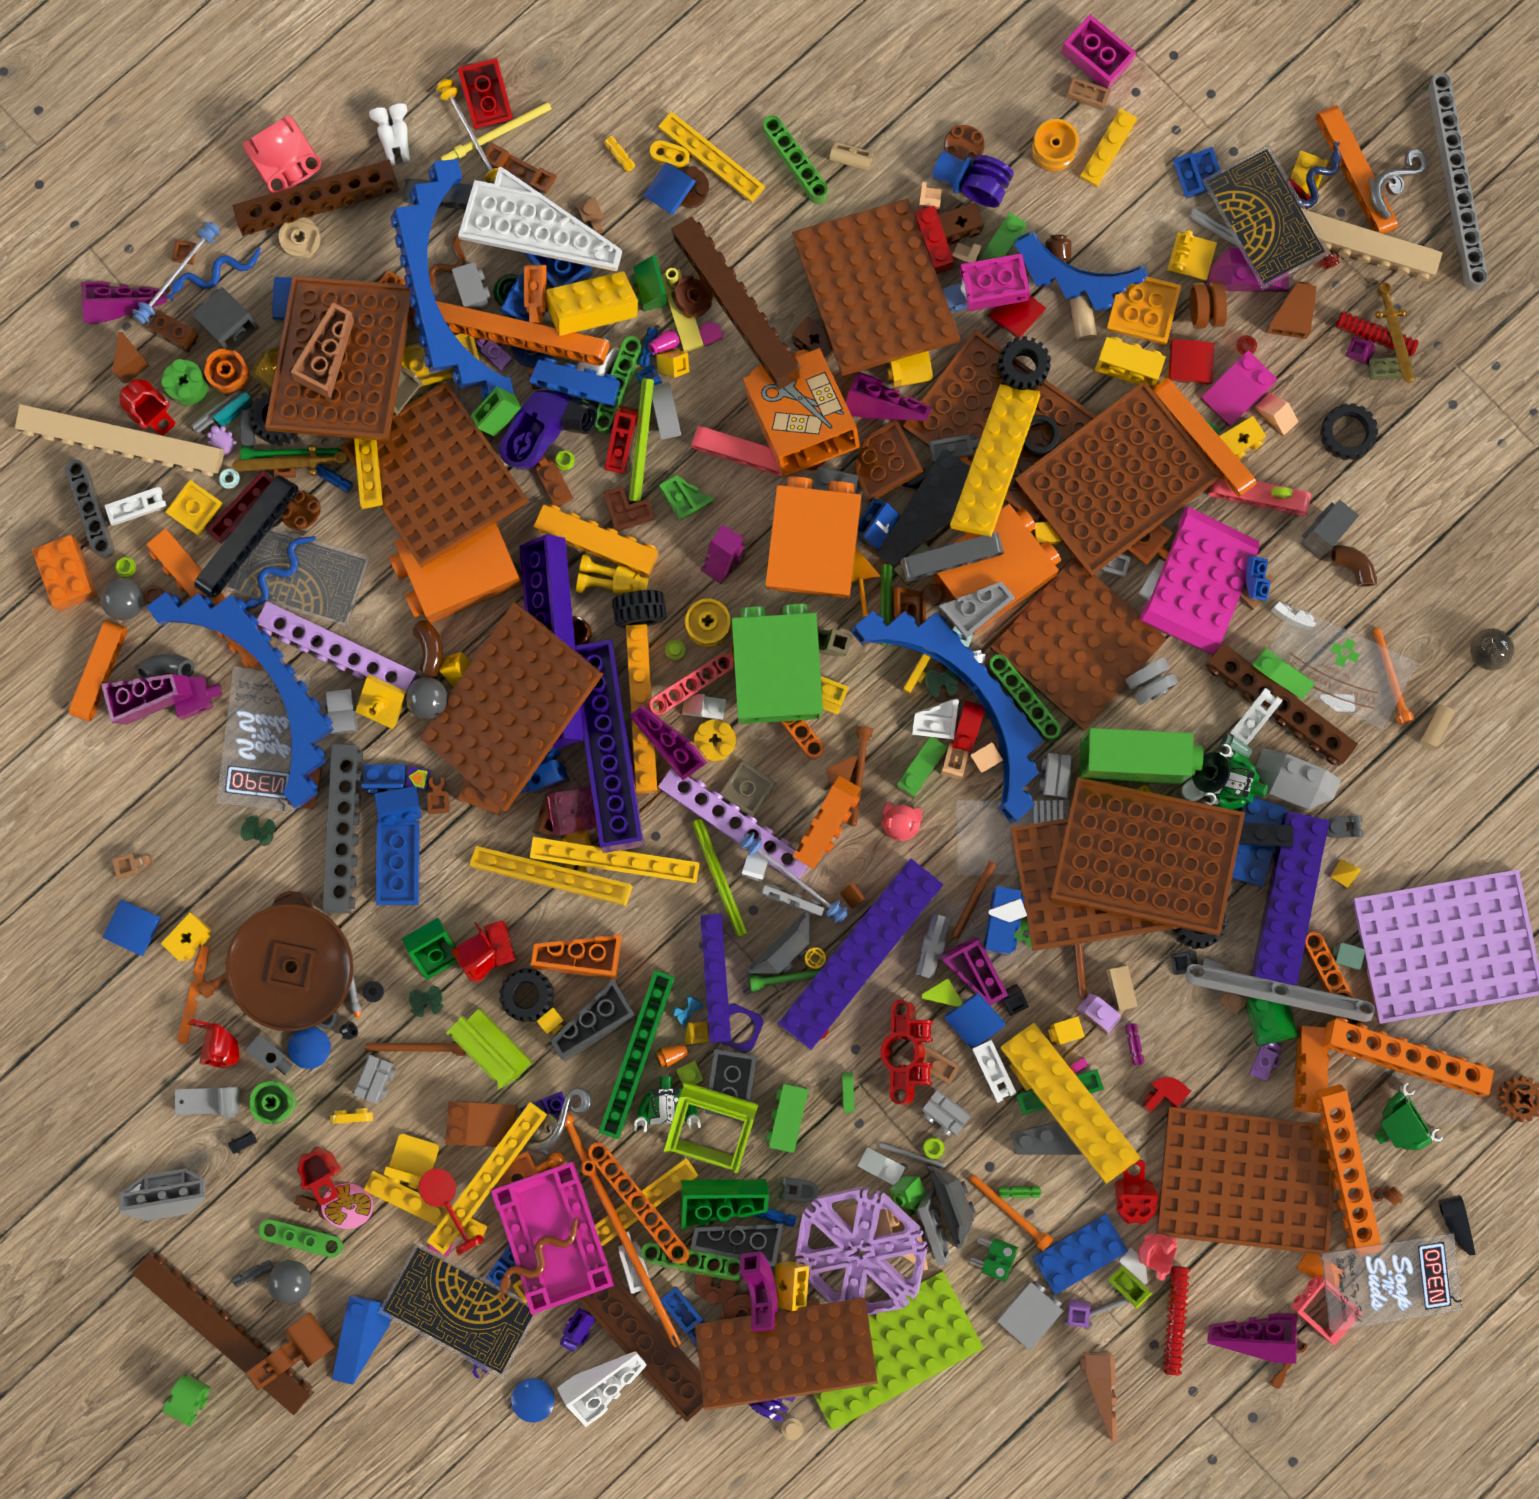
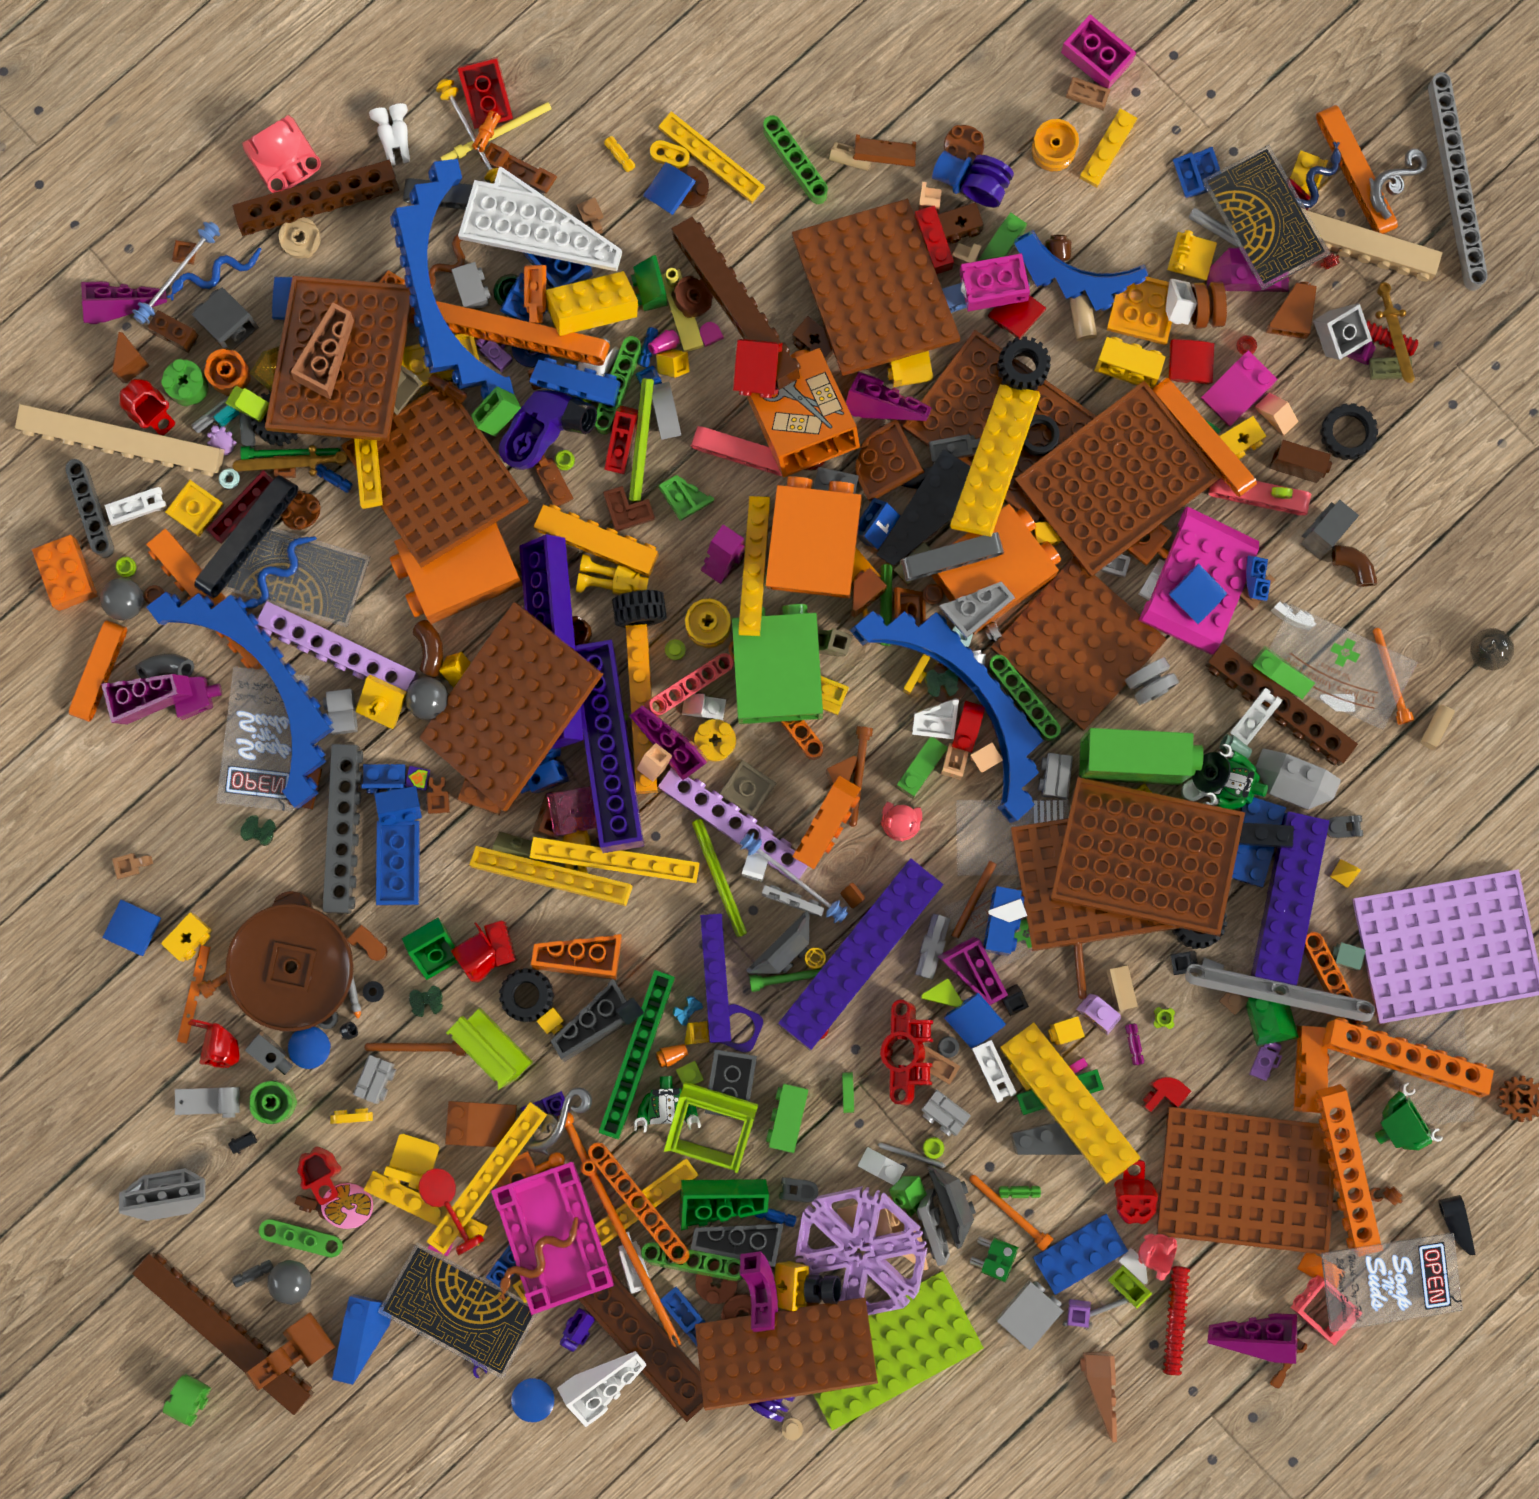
(247, 403): none -> lime slope
(375, 948): none -> dark orange leg
(447, 388): none -> reddish brown axle
(486, 131): none -> orange pin
(512, 845): none -> olive plate
(630, 1011): none -> black slope
(654, 762): none -> light nougat panel
(754, 566): none -> yellow plate
(756, 367): none -> red panel
(819, 1288): none -> black wheel
(866, 590): none -> dark orange slope
(885, 151): none -> dark orange door
(948, 1047): none -> dark grey tile
(993, 631): none -> light grey plate
(1169, 1014): none -> lime plate
(1180, 302): none -> white slope
(1198, 593): none -> blue slope
(1300, 461): none -> reddish brown brick
(1342, 331): none -> light grey slope

